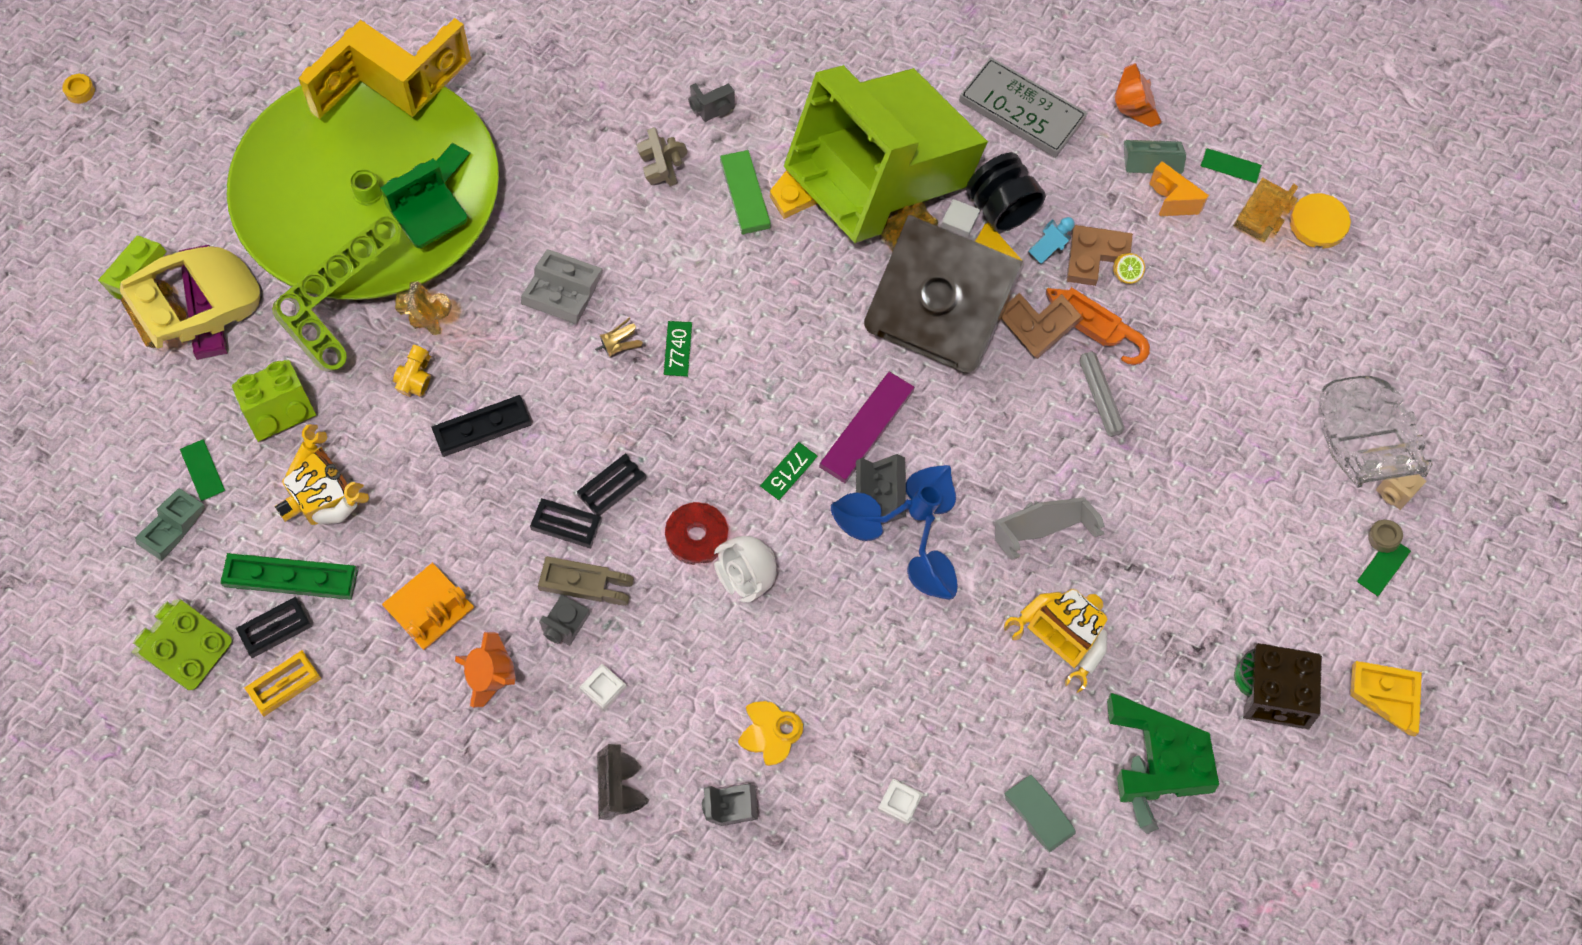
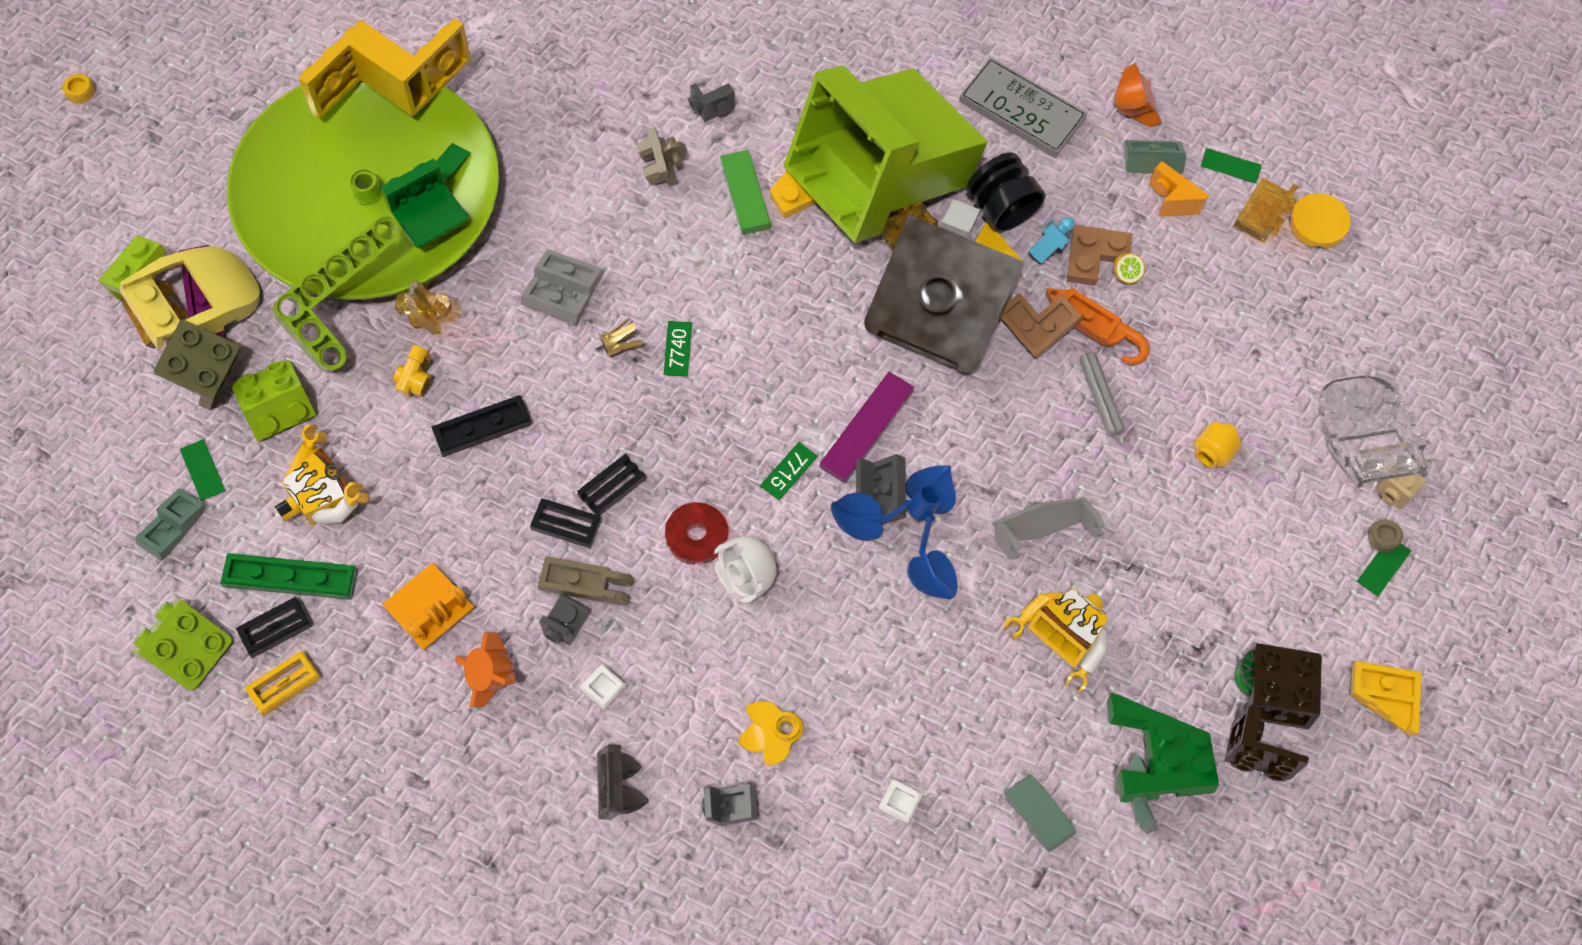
(197, 361): none -> olive bracket
(1217, 445): none -> yellow head
(1250, 755): none -> dark brown bracket

